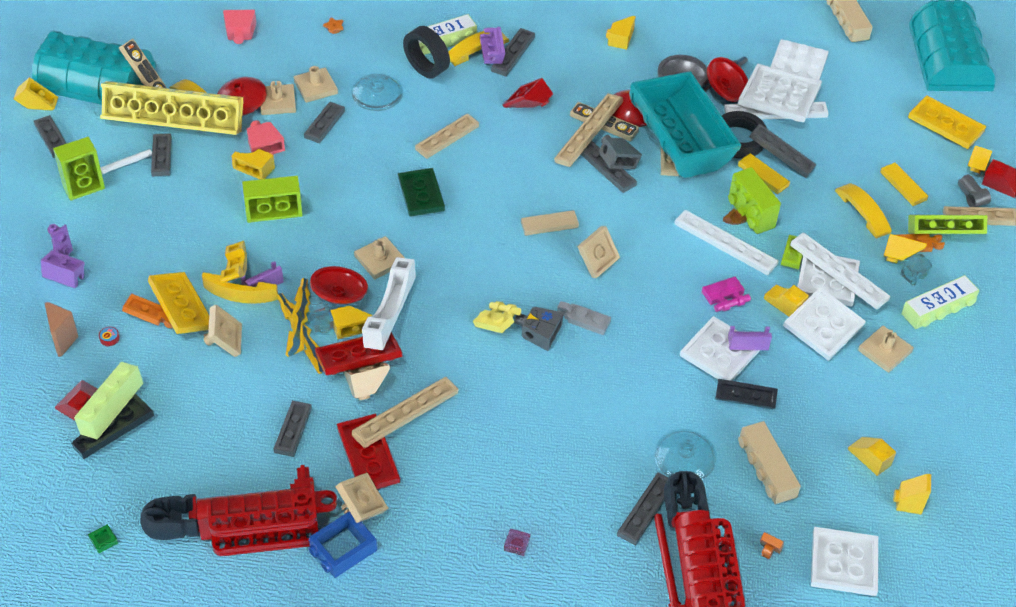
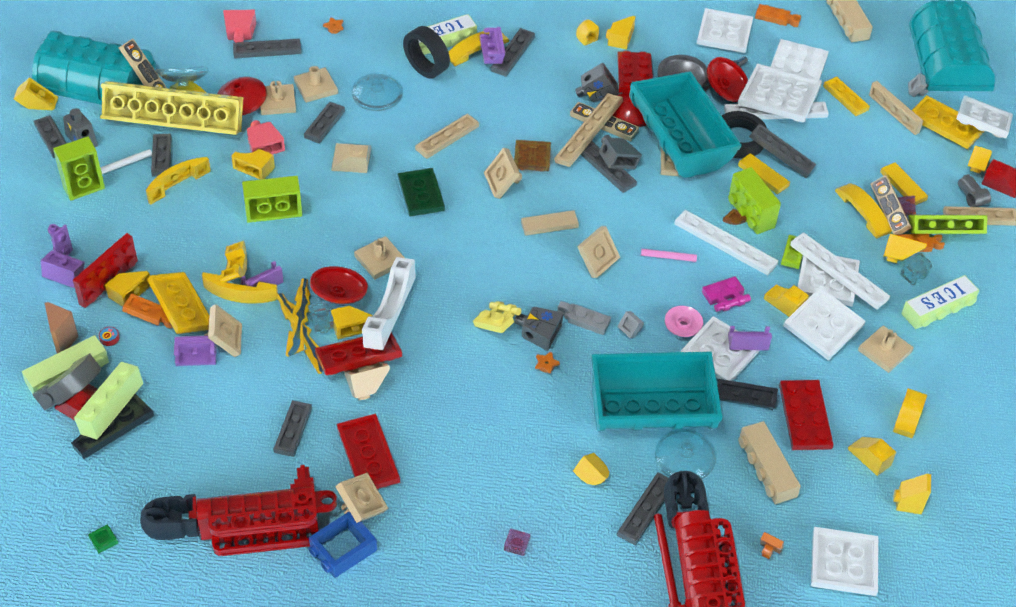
(56, 365): none -> yellowish green brick
(69, 383): none -> dark grey arch
(77, 123): none -> dark grey torso
(115, 260): none -> red plate
(124, 284): none -> yellow slope
(182, 75): none -> clear light blue dish
(194, 351): none -> medium lavender hinge
(195, 167): none -> yellow slope
(266, 48): none -> dark grey tile
(351, 158): none -> tan slope
(404, 412): tan tile -> none
(502, 173): none -> tan tile
(530, 95): red slope -> none
(532, 155): none -> clear orange tile
(547, 368): none -> orange plate
(587, 32): none -> yellow brick
(591, 469): none -> yellow brick
(597, 83): none -> dark grey torso
(630, 324): none -> light grey tile
(633, 68): none -> red plate
(655, 390): none -> teal container
(669, 255): none -> bright pink bar
(683, 321): none -> bright pink dish
(725, 30): none -> white plate
(777, 15): none -> orange plate
(805, 415): none -> red plate
(846, 96): none -> yellow tile
(891, 205): none -> tile
(895, 107): none -> tan tile
(908, 204): none -> clear pink plate
(910, 413): none -> yellow arch
(918, 85): none -> light grey tile
(984, 117): none -> white plate

